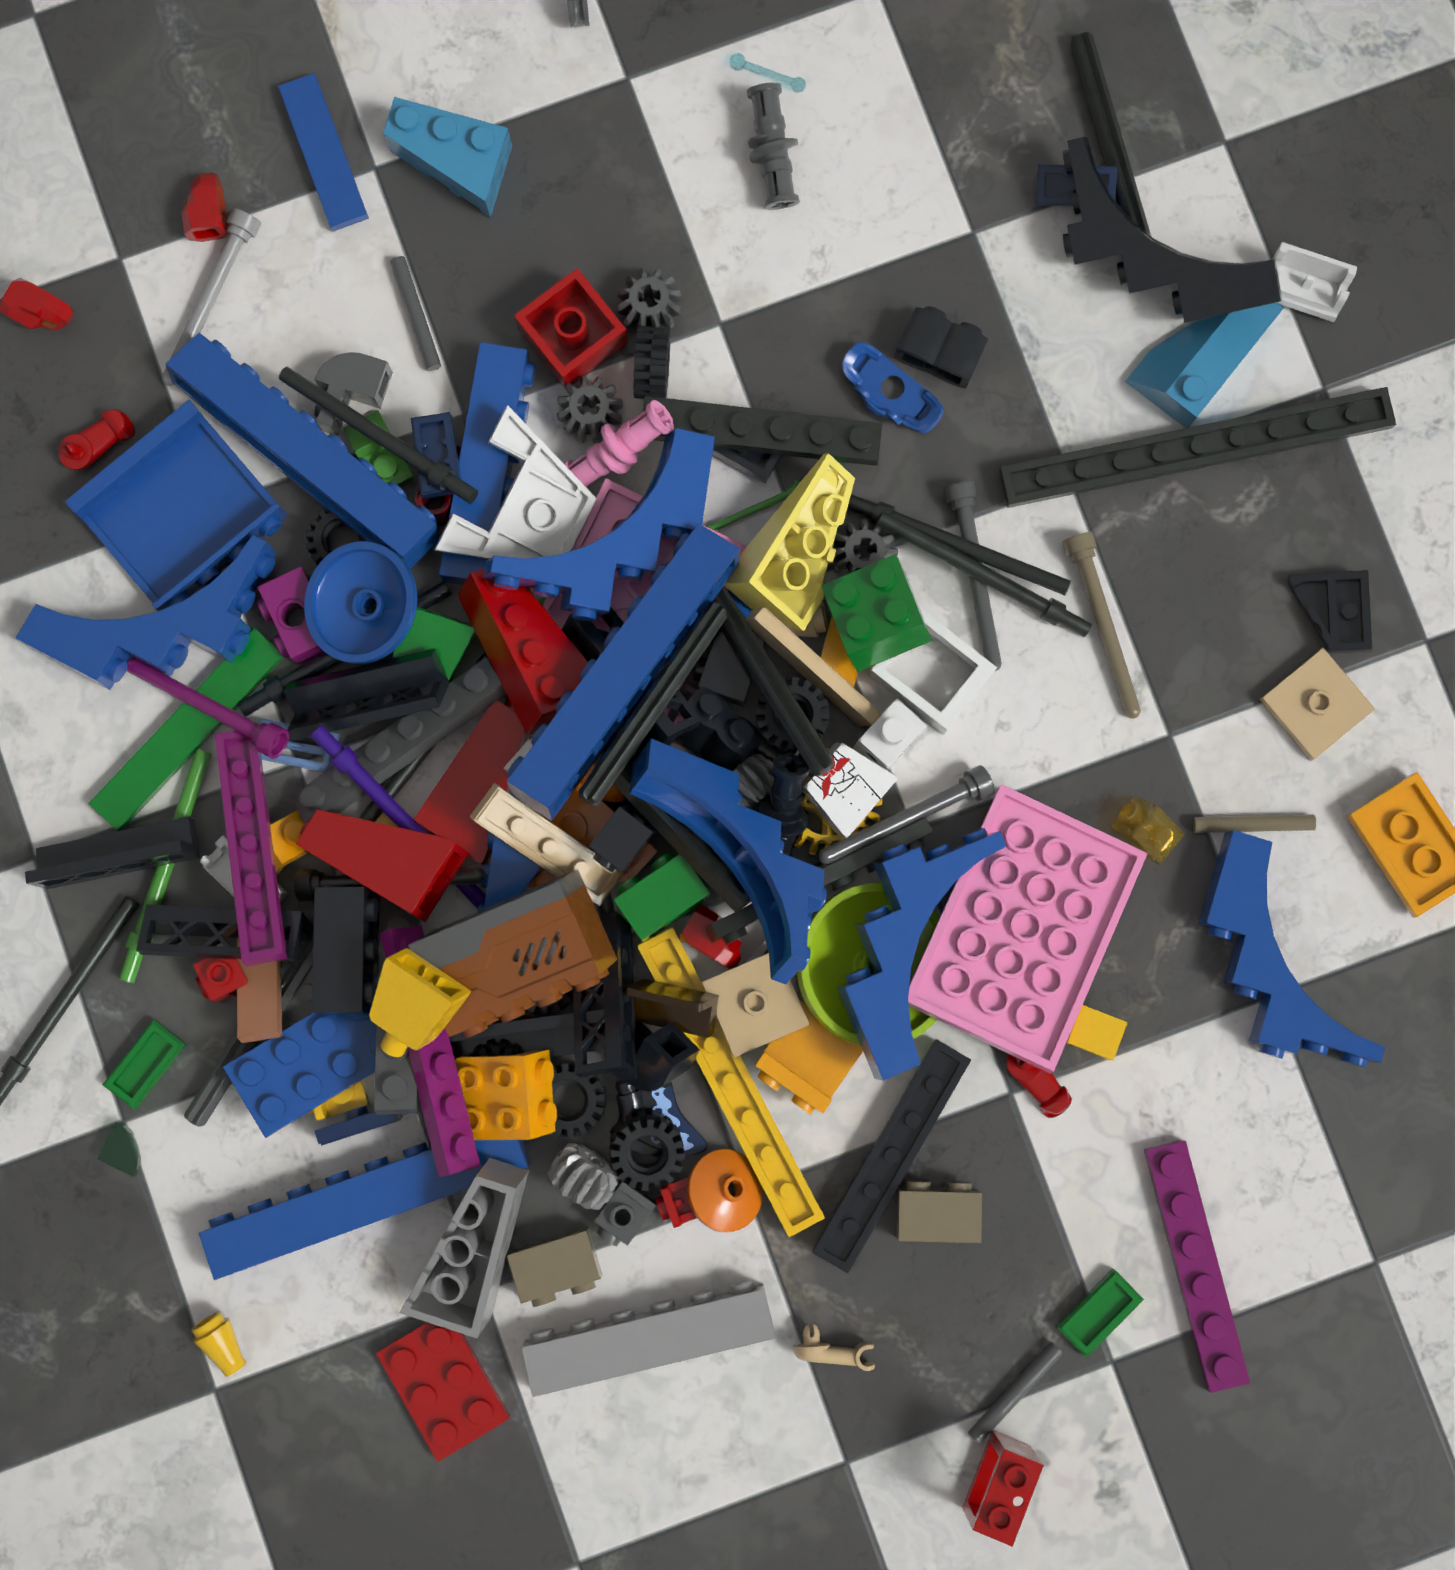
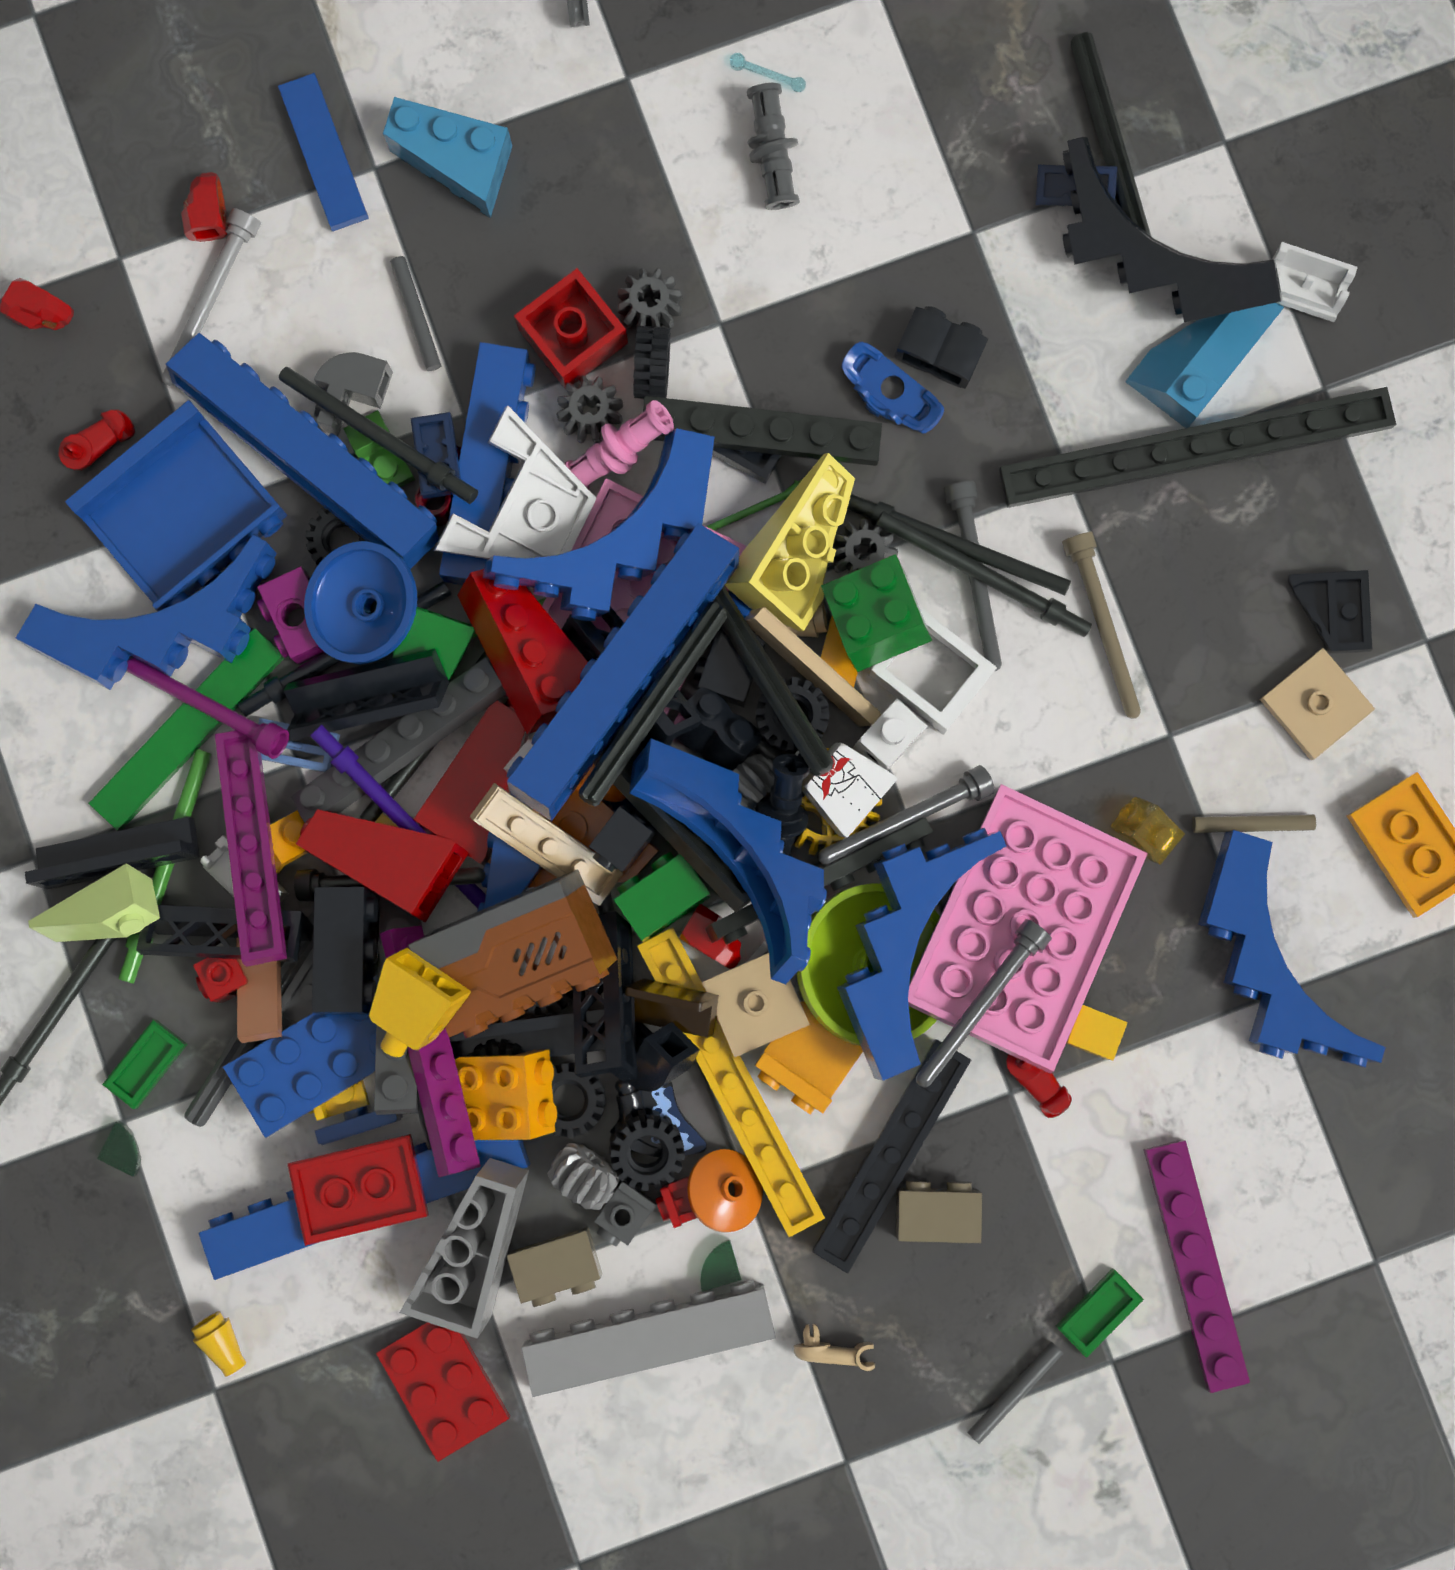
(105, 909): none -> yellowish green slope
(358, 1189): none -> red tile
(720, 1267): none -> clear green tile
(1004, 1472): red window -> none
(1029, 941): none -> dark grey piece

